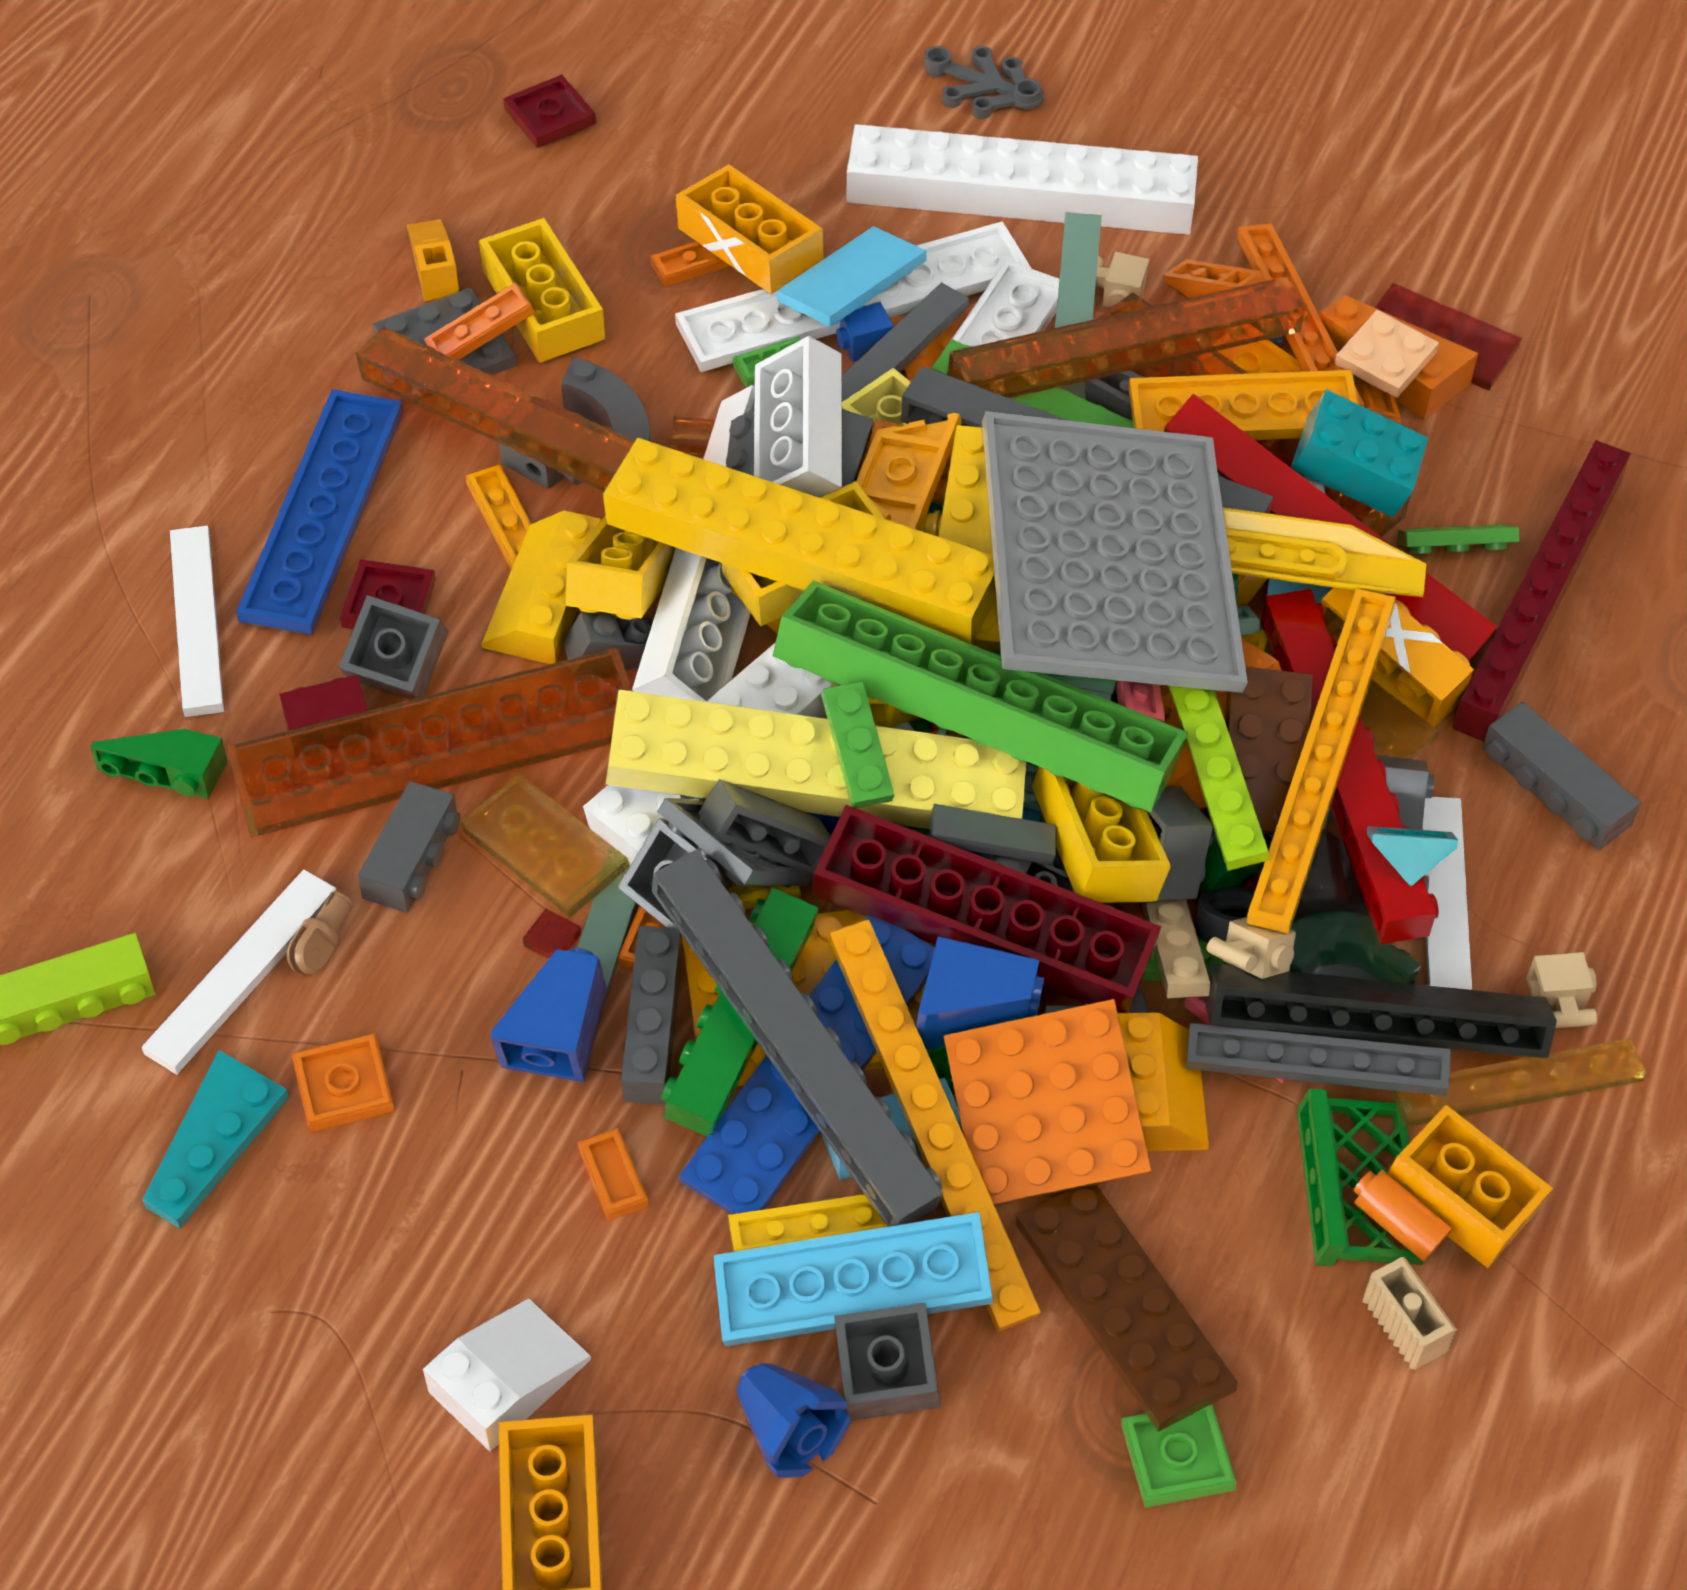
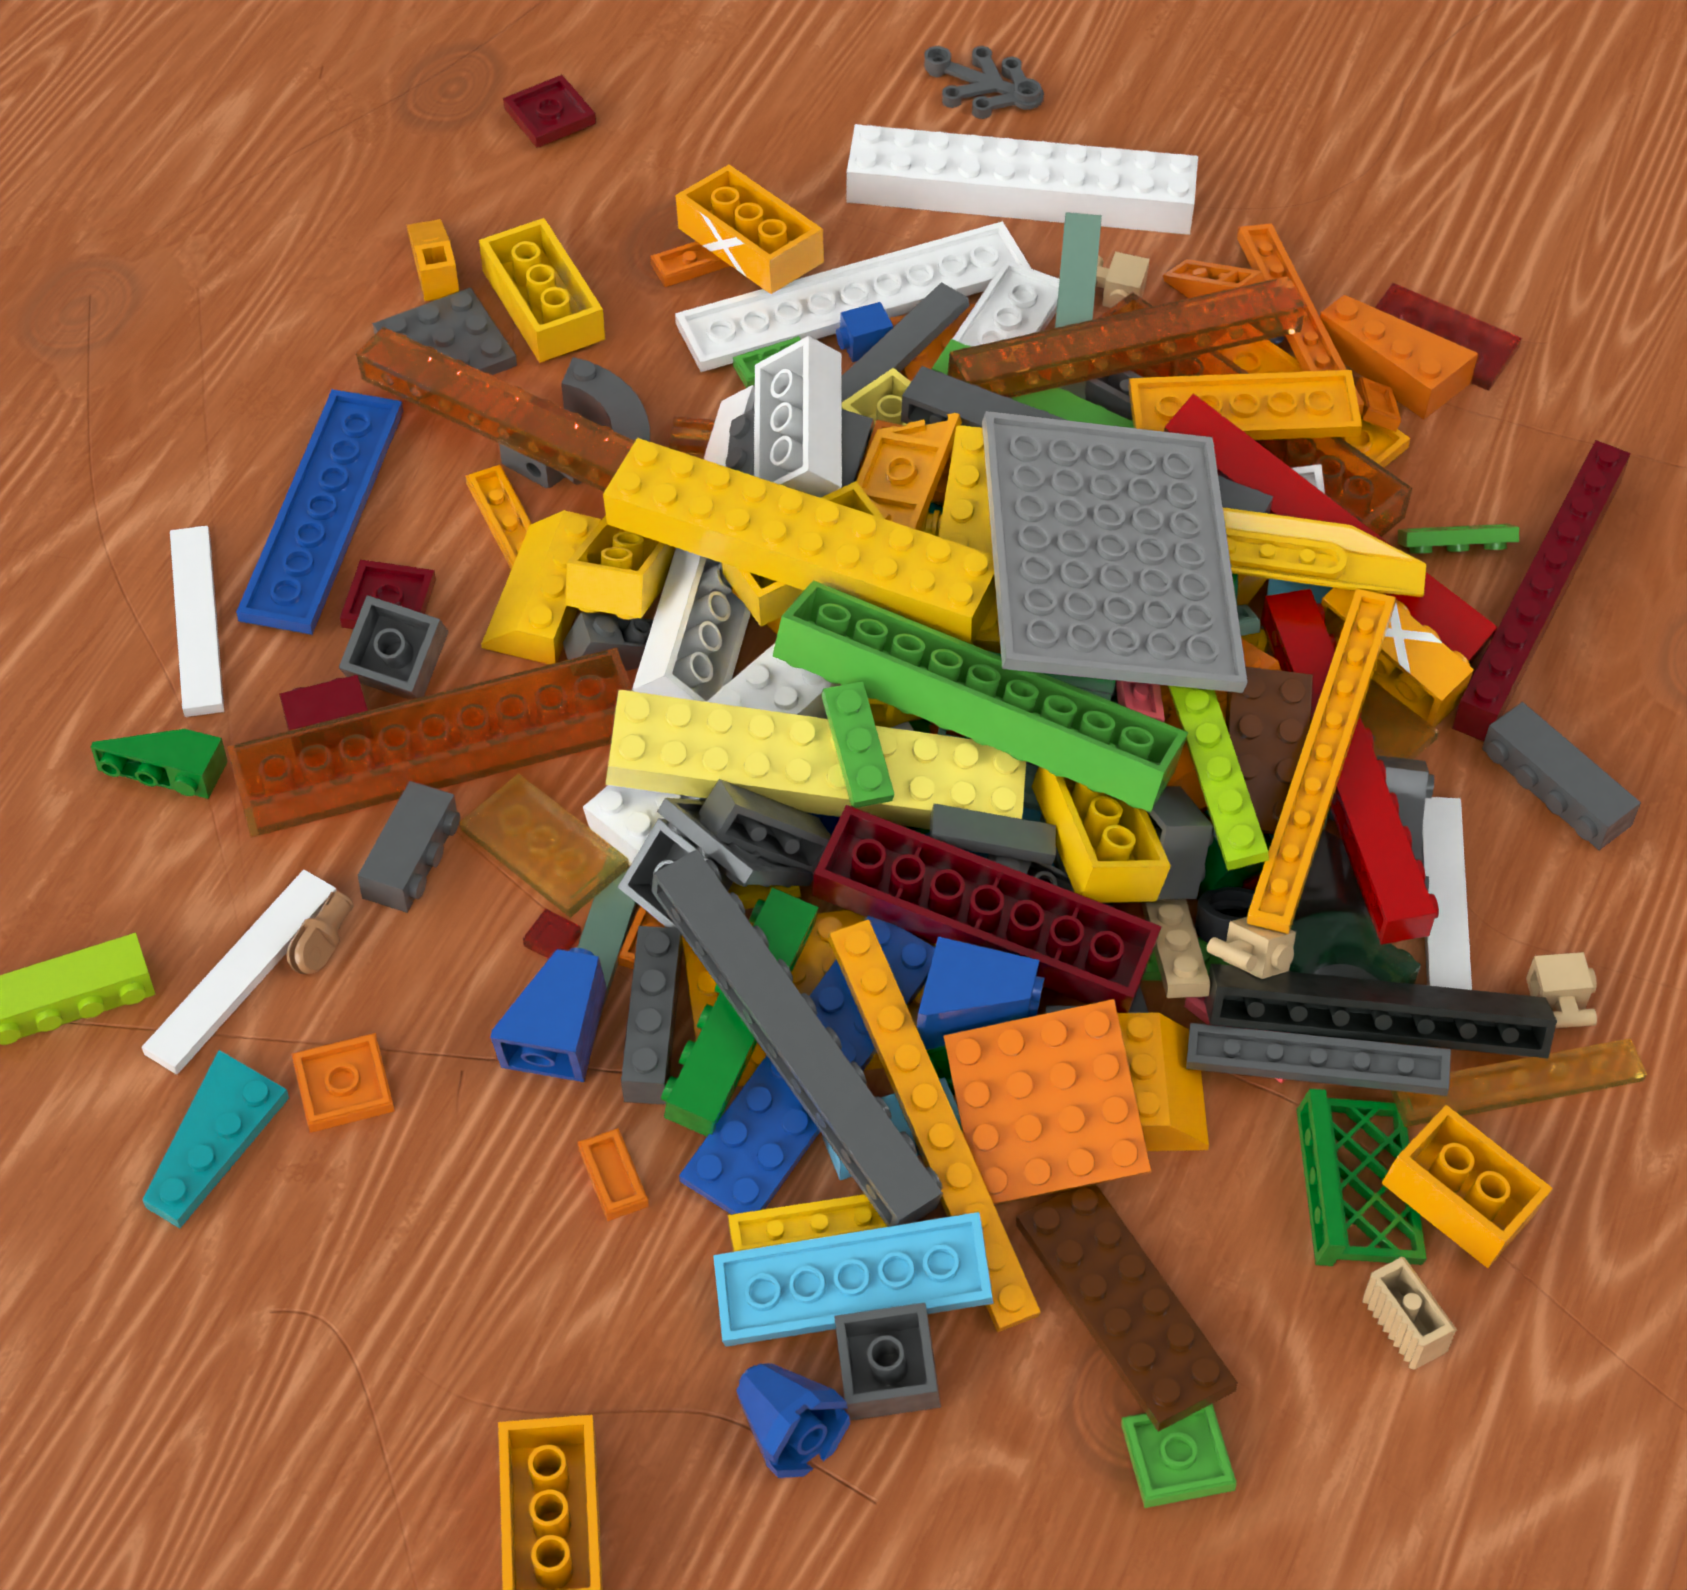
(482, 323): orange tile -> none
(503, 1370): white slope -> none
(851, 276): medium azure tile -> none
(1359, 453): teal brick -> none
(1387, 353): light nougat plate -> none
(1401, 1214): orange brick -> none
(1412, 850): slope -> none

